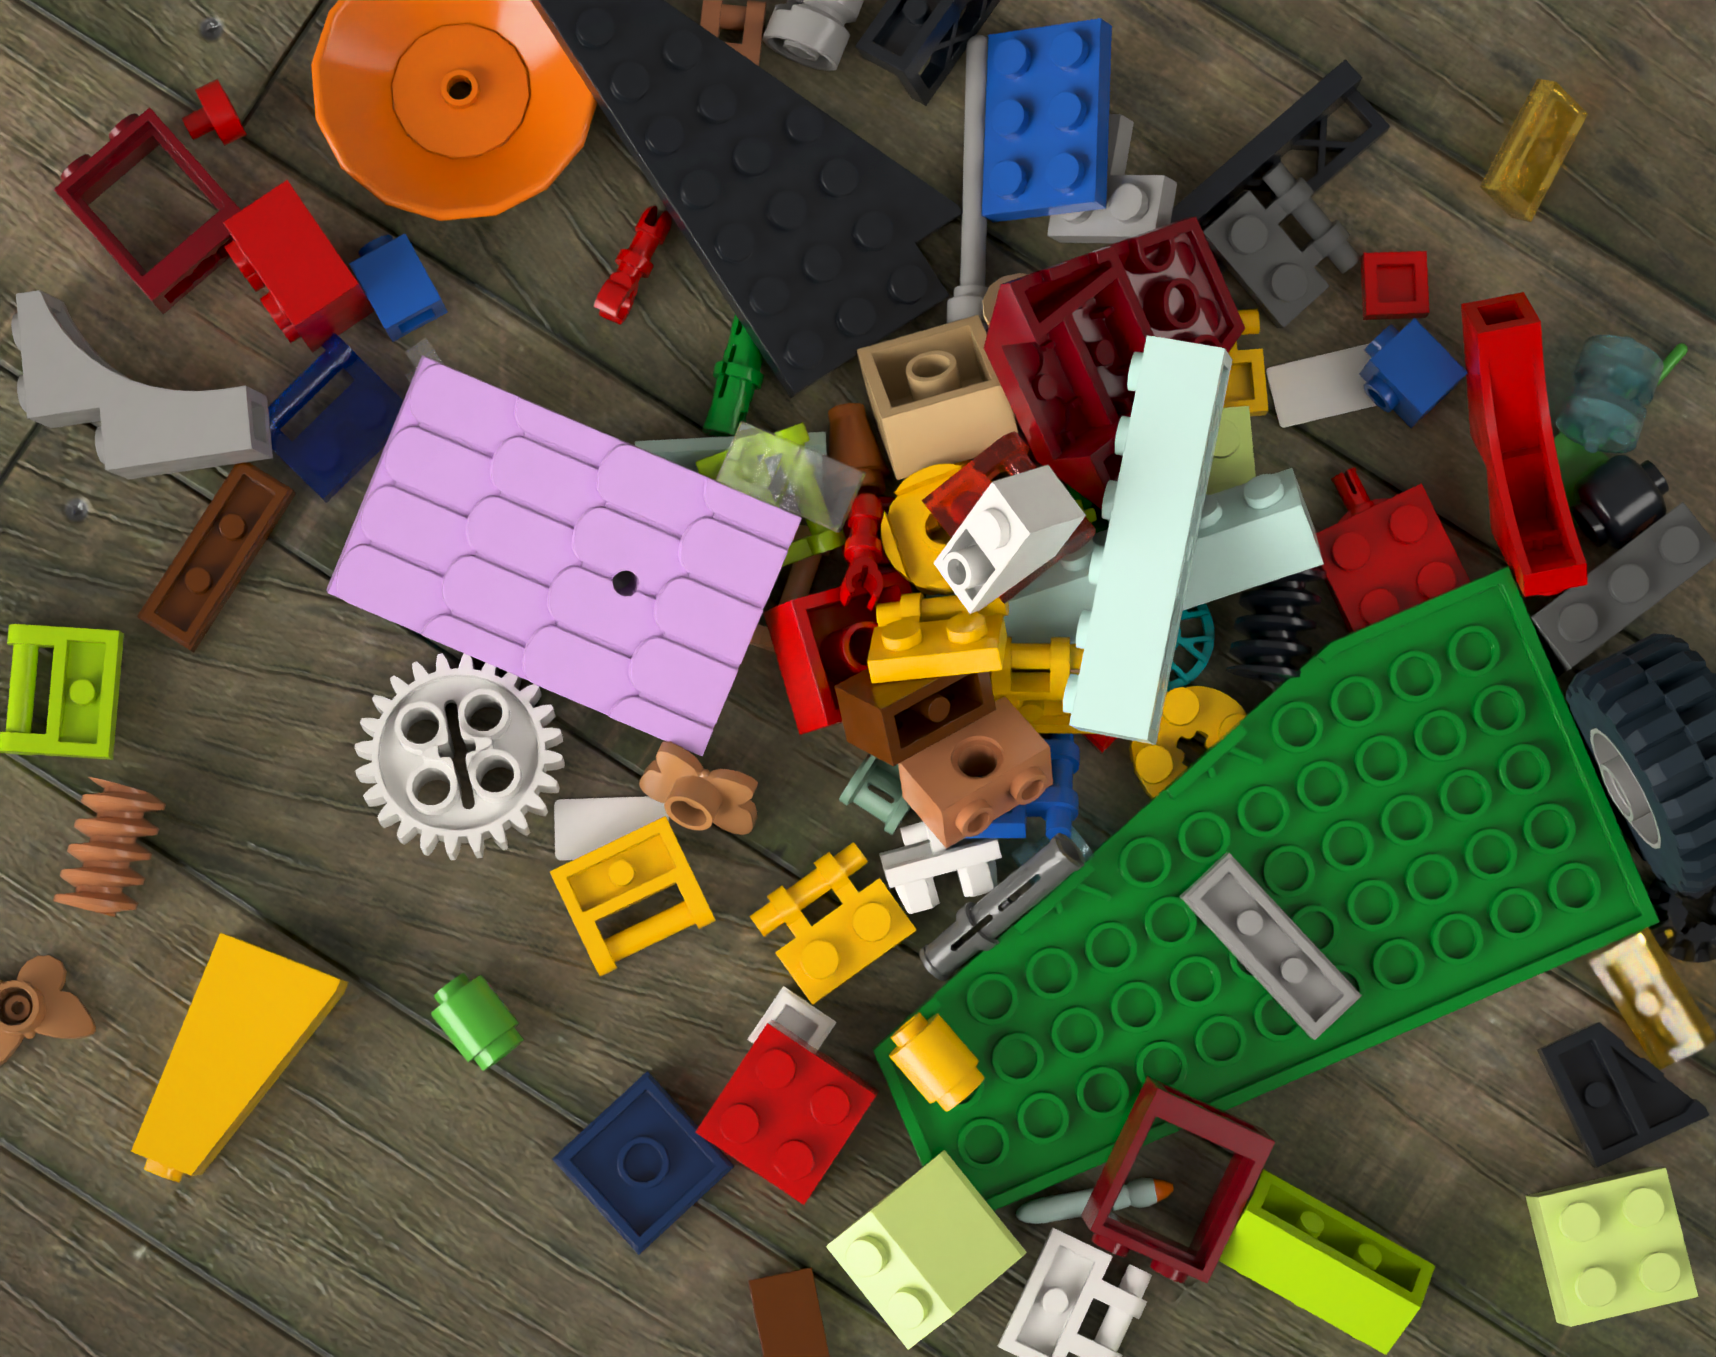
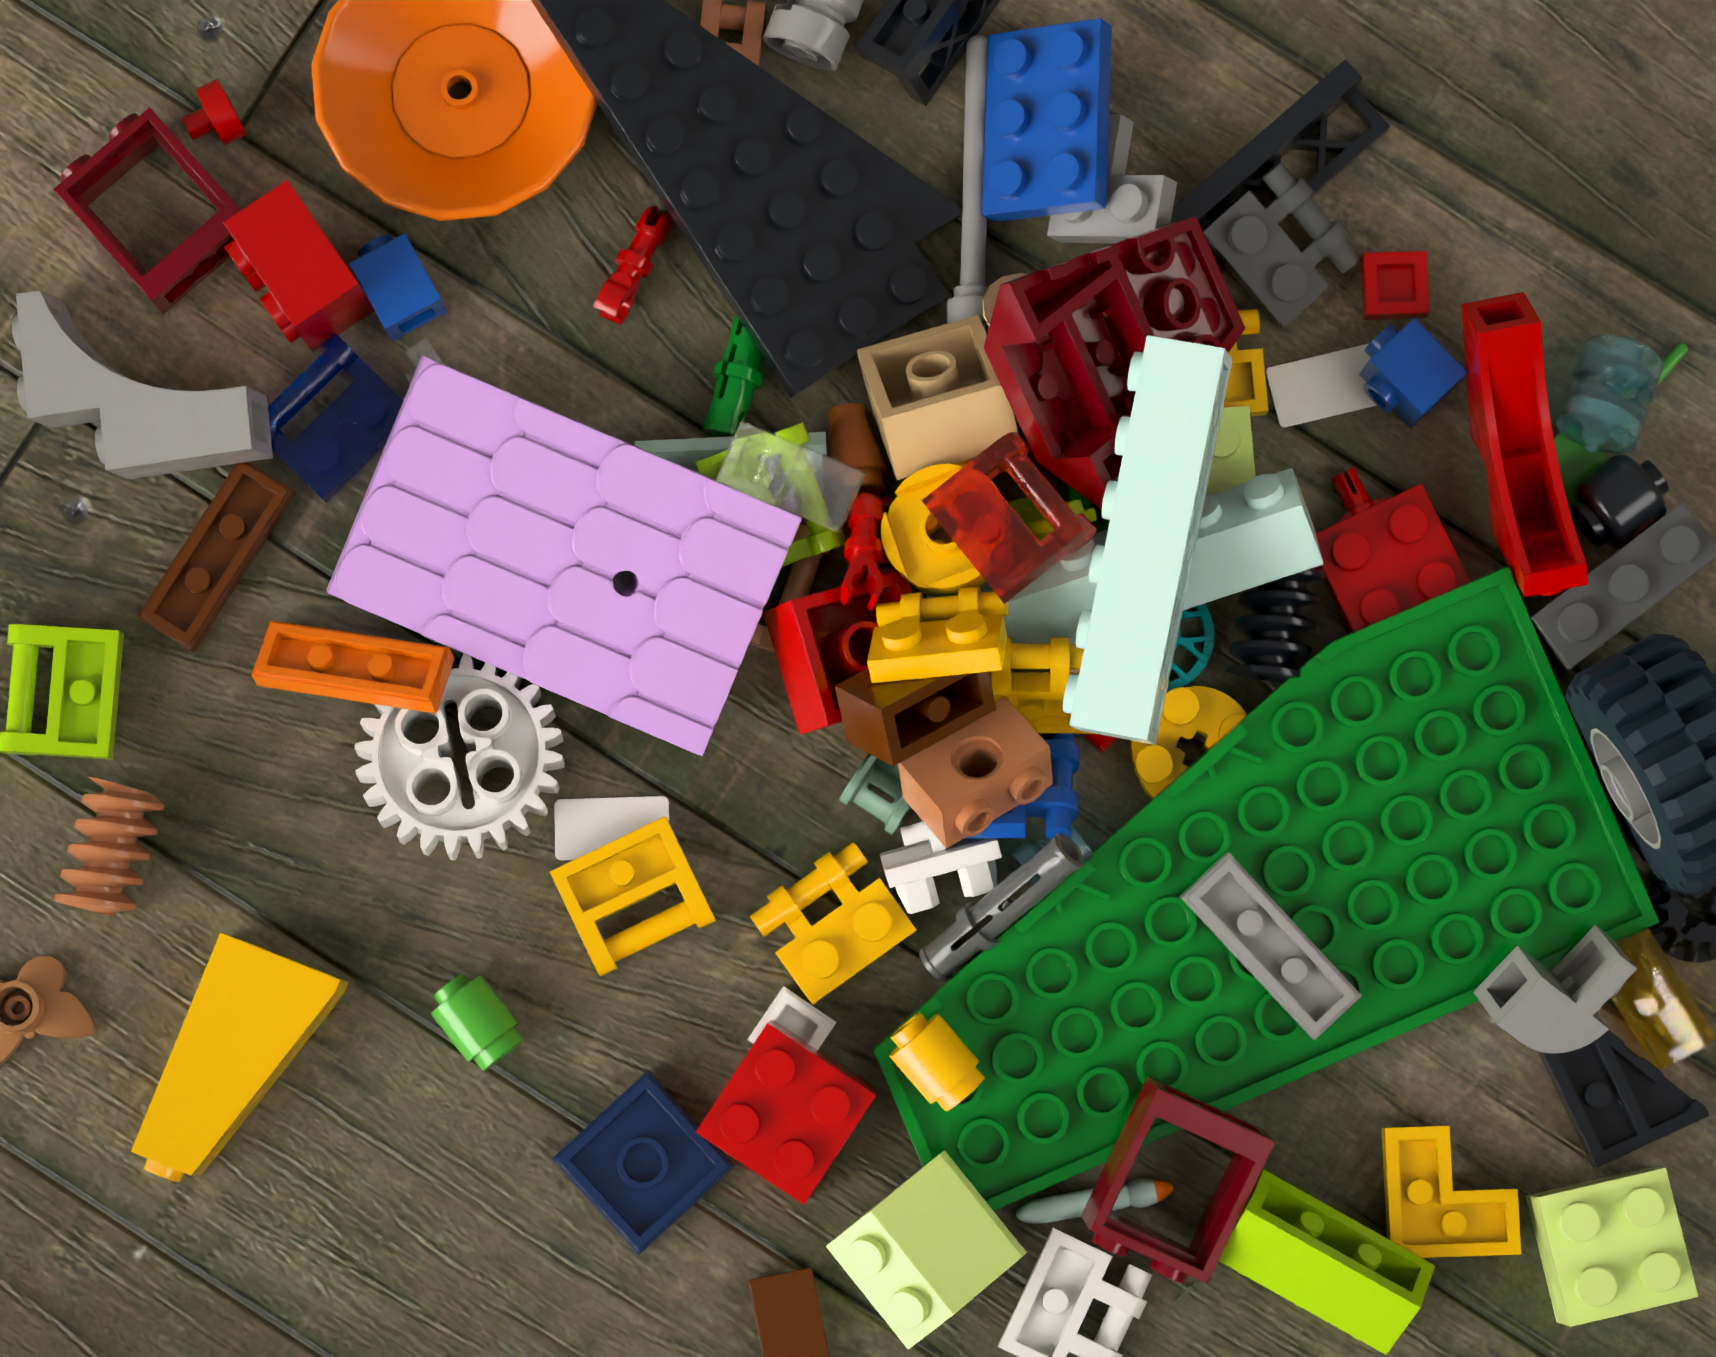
(353, 666): none -> orange tile
(698, 796): medium nougat animal -> none
(1008, 536): white slope -> none
(1428, 1213): none -> yellow plate
(1534, 150): clear yellow plate -> none
(1559, 1006): none -> light grey brick

